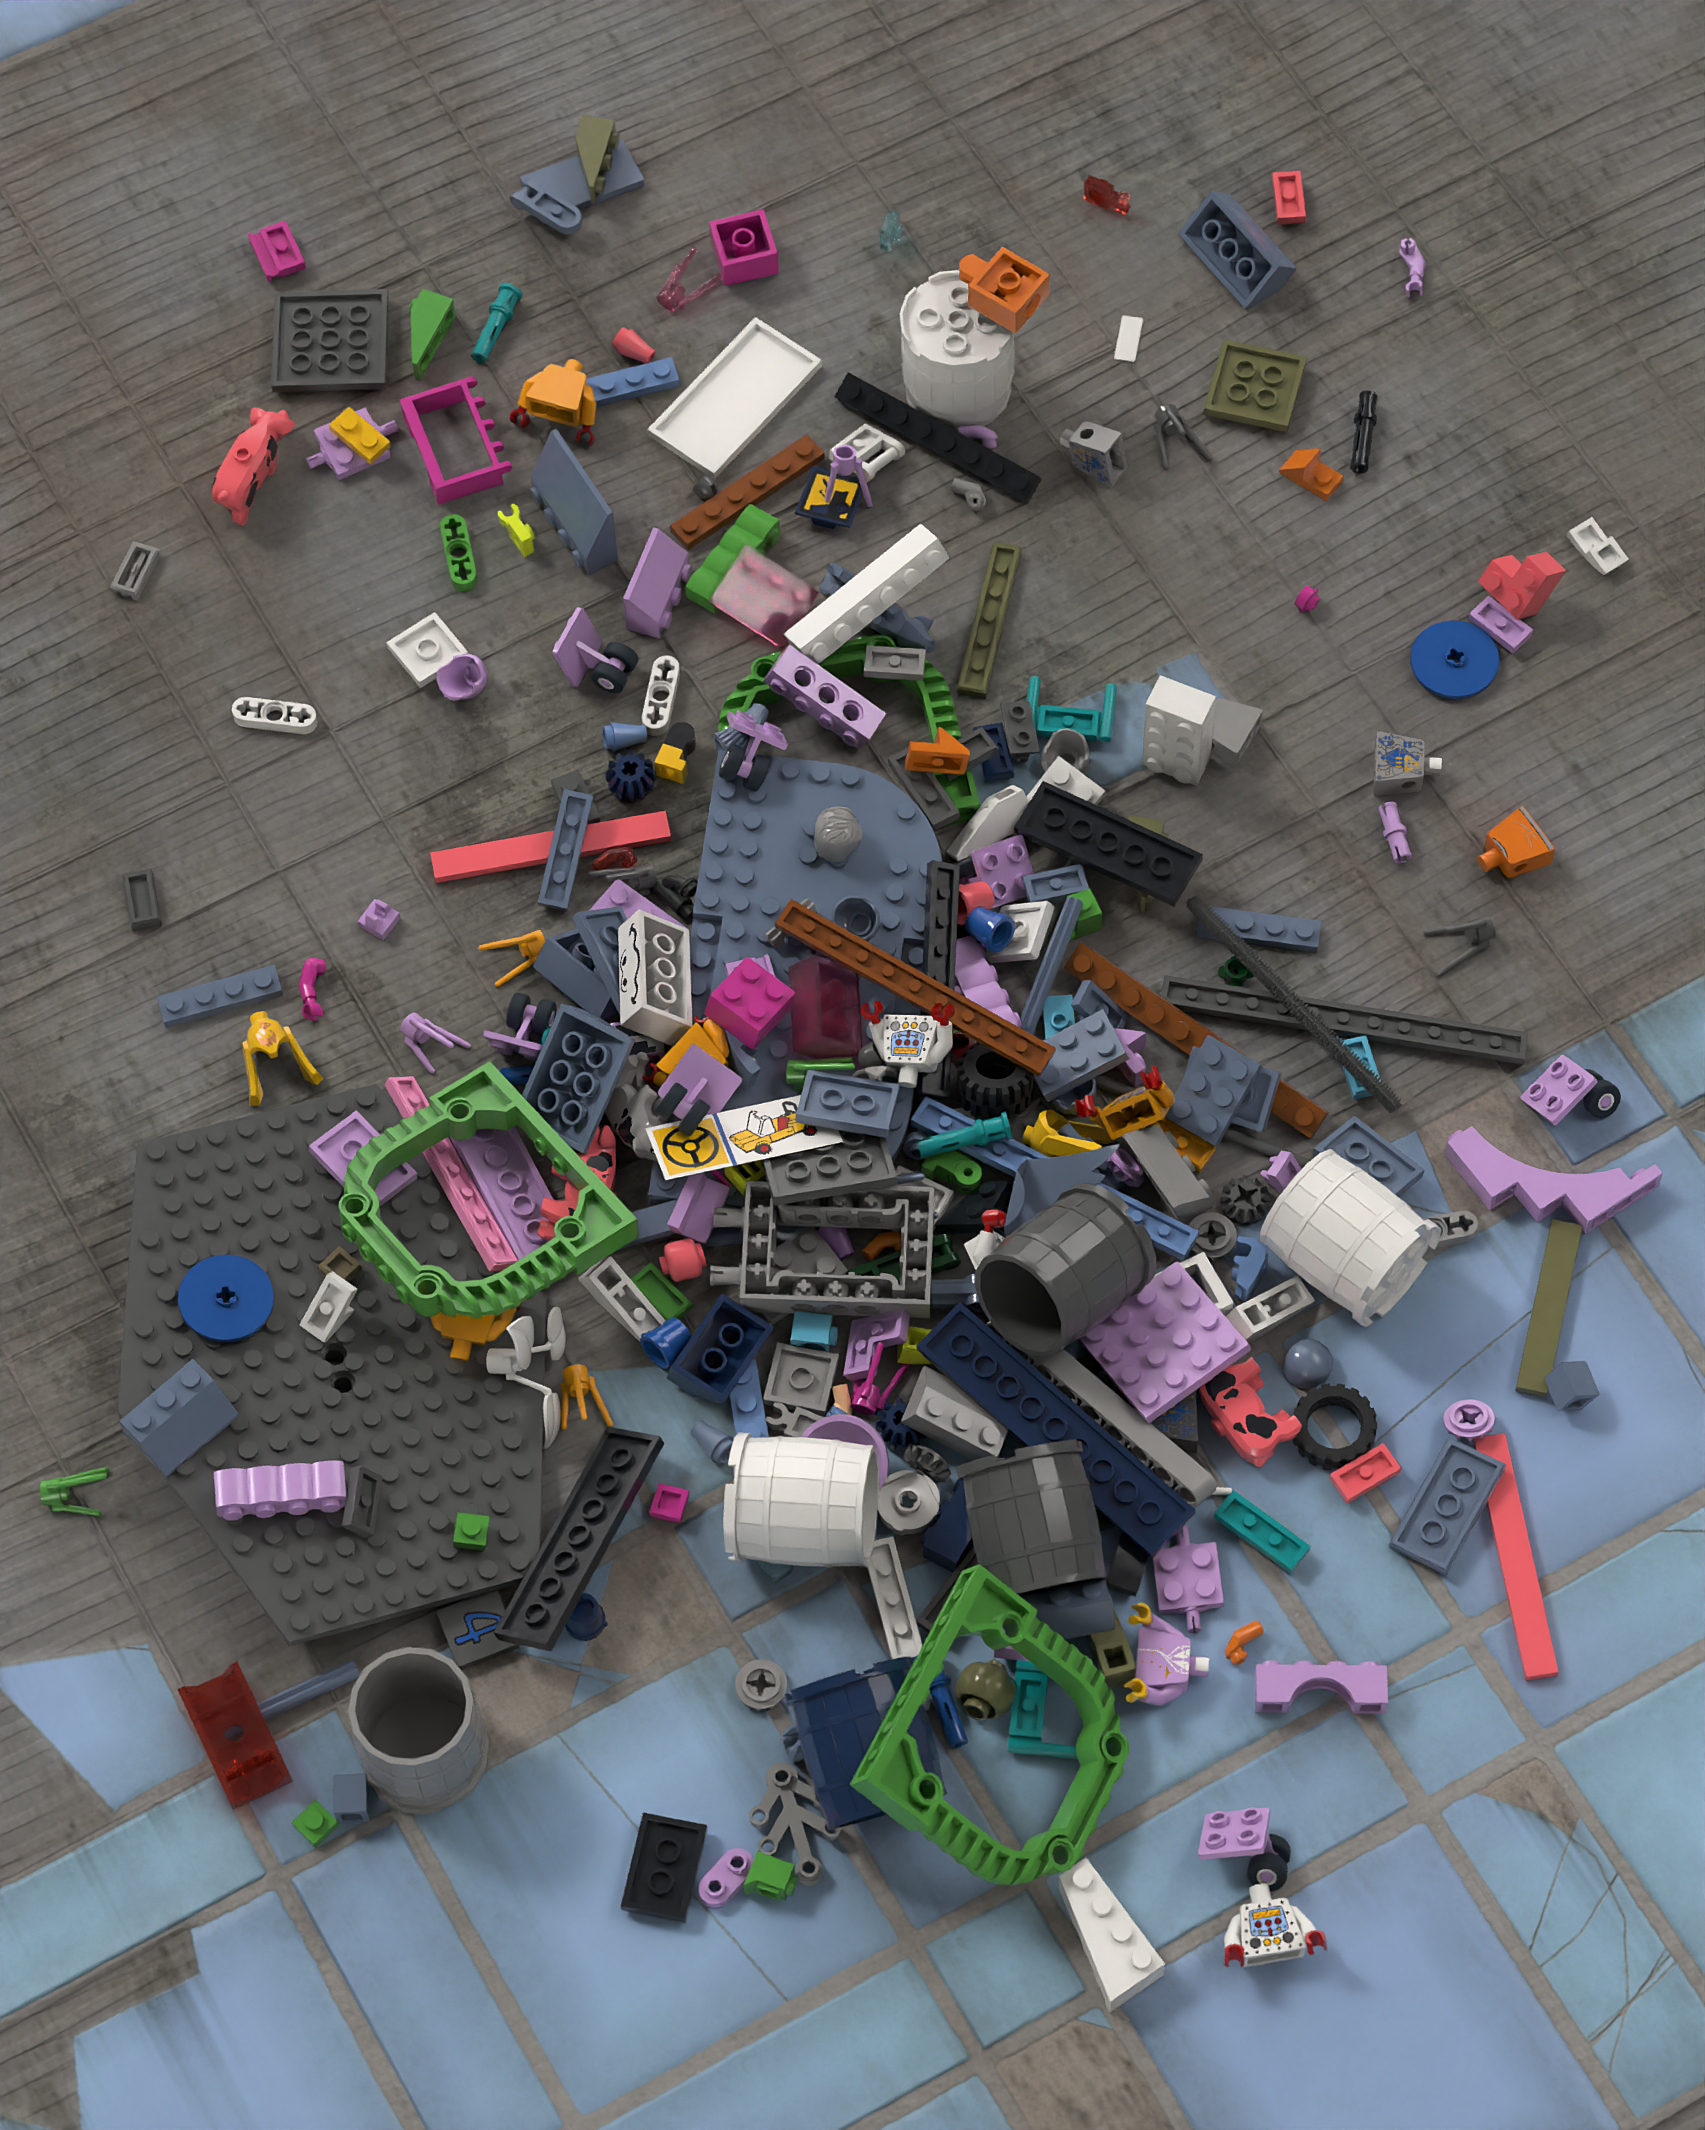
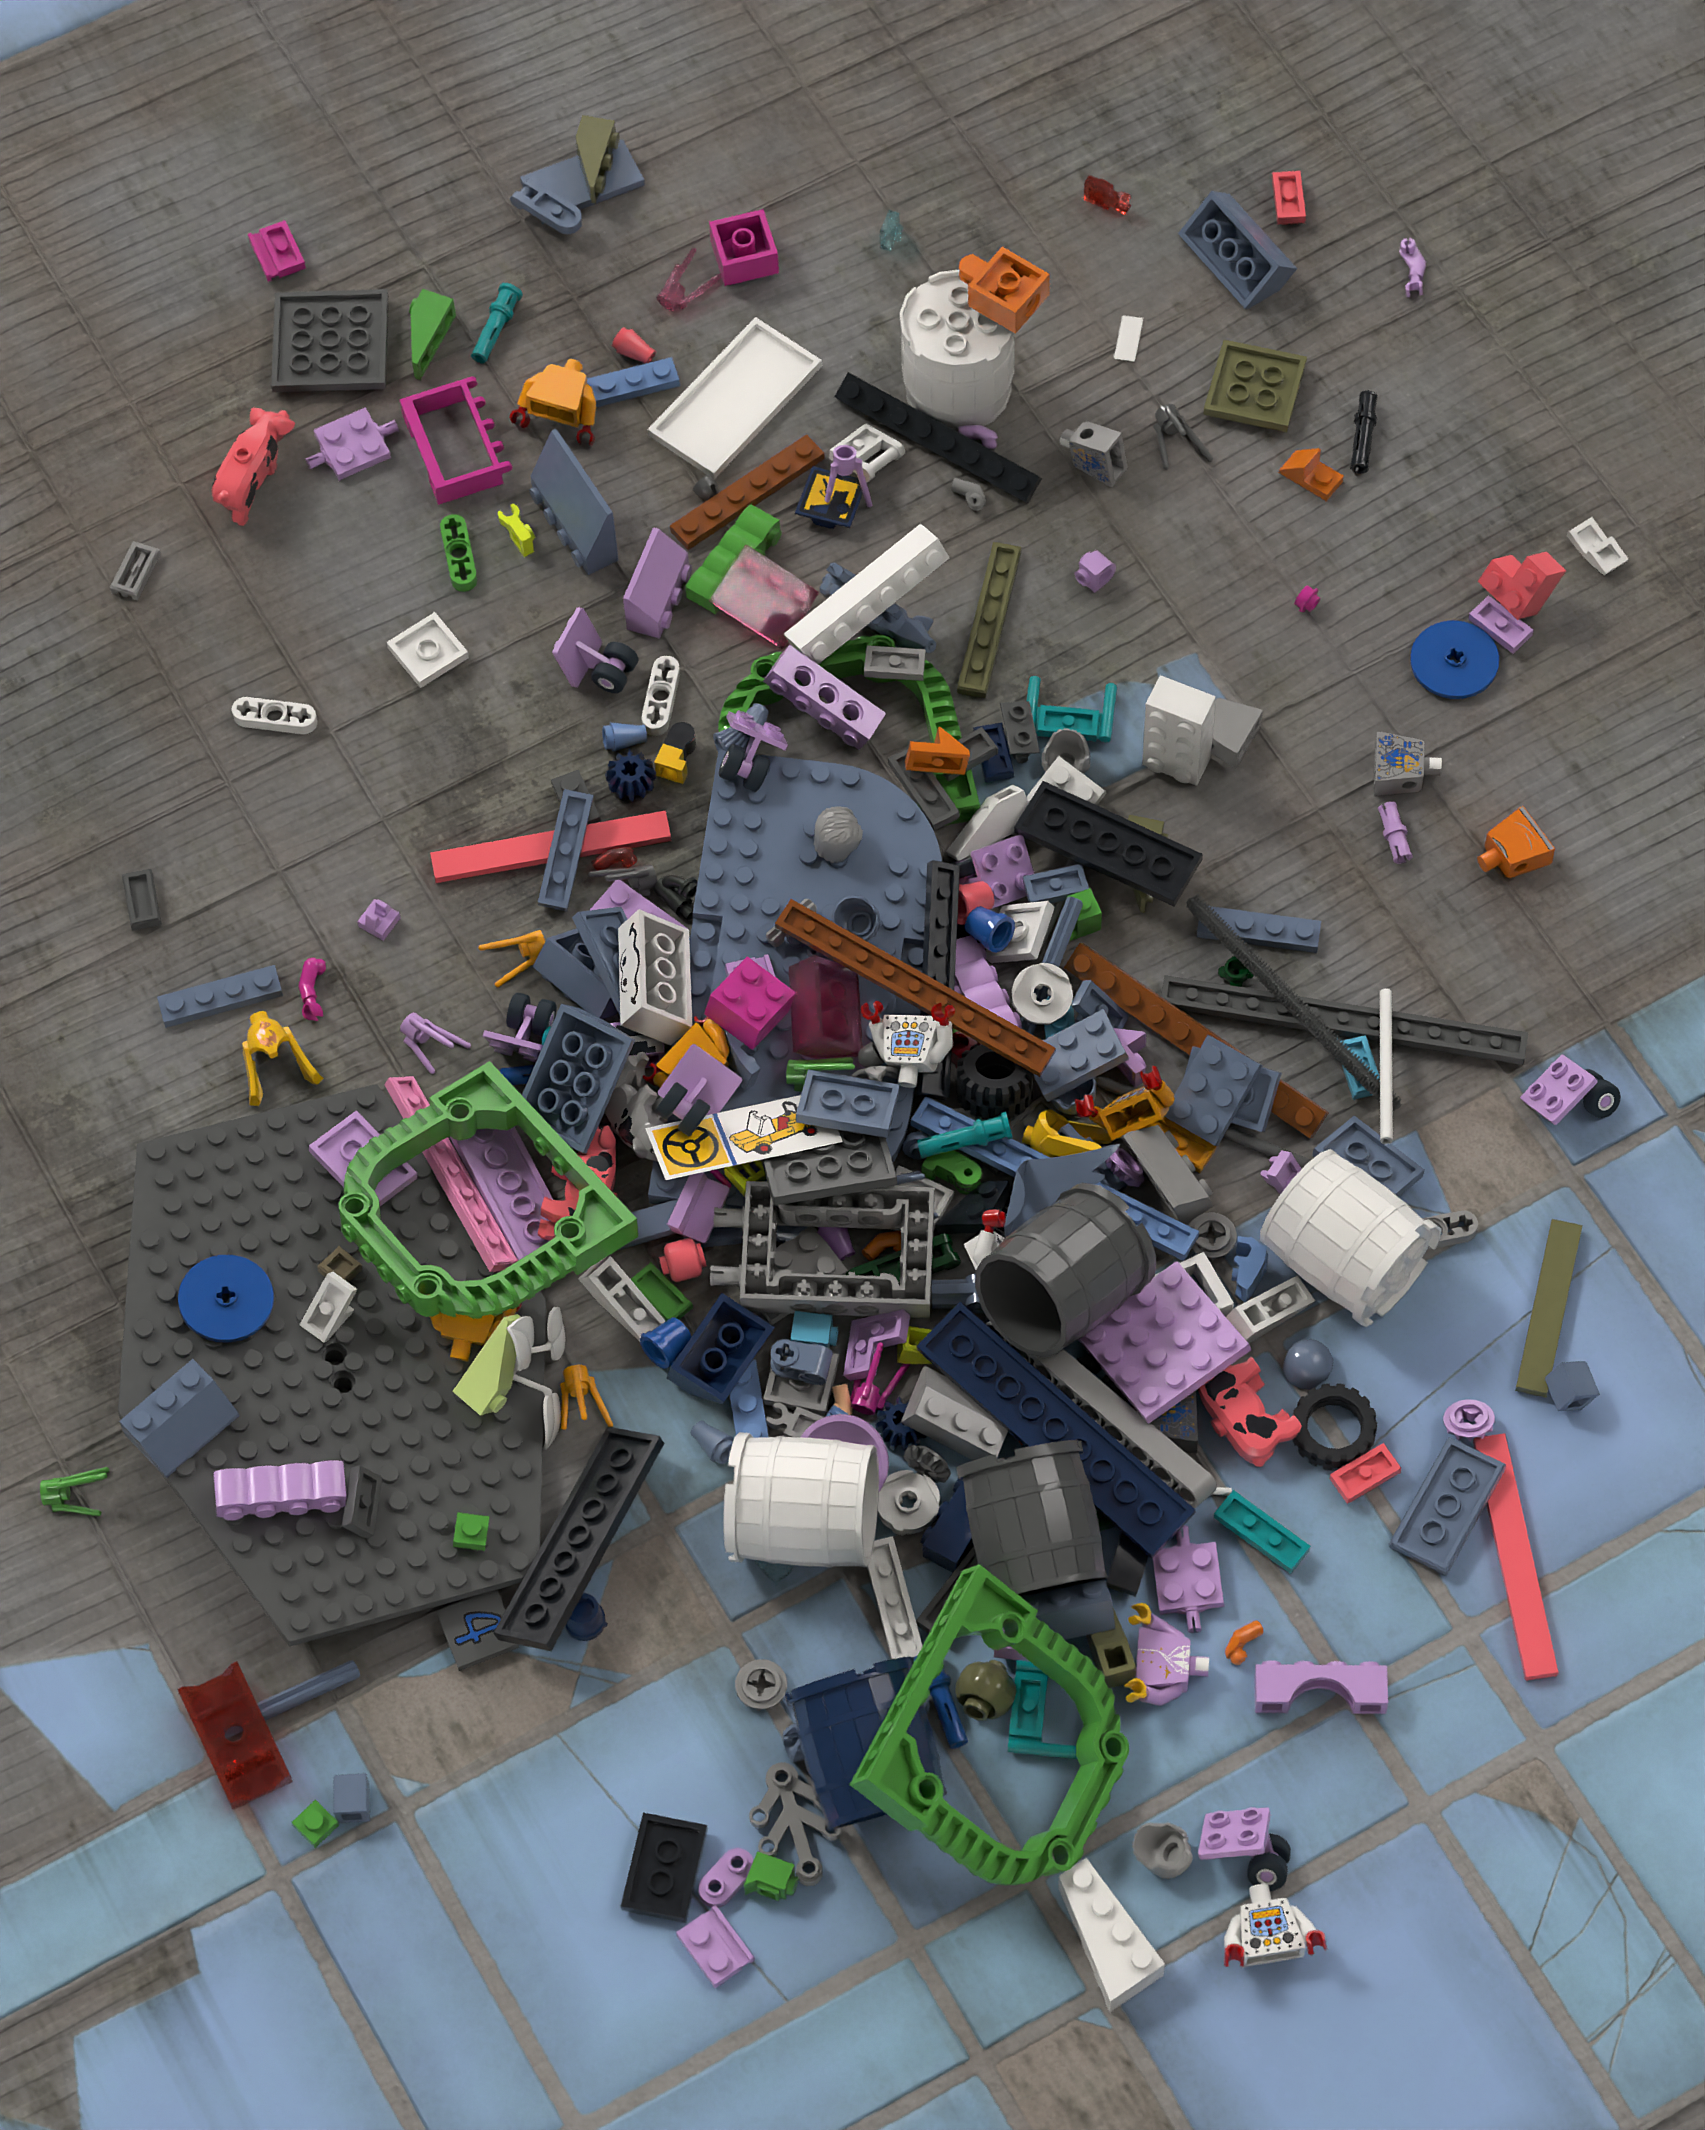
(359, 435): yellow plate -> none
(418, 1730): light grey piece -> none
(462, 677): lavender hair -> none
(491, 1372): none -> yellowish green slope
(669, 1503): dark pink plate -> none
(715, 1946): none -> lavender plate
(804, 1361): none -> sand blue piece
(1058, 988): none -> white plate
(1094, 570): none -> lavender plate
(1163, 1849): none -> light grey hair
(1242, 1210): dark grey gear -> none
(1386, 1092): none -> white piece
(1476, 931): dark grey plant -> none
(1585, 1197): lavender arch -> none

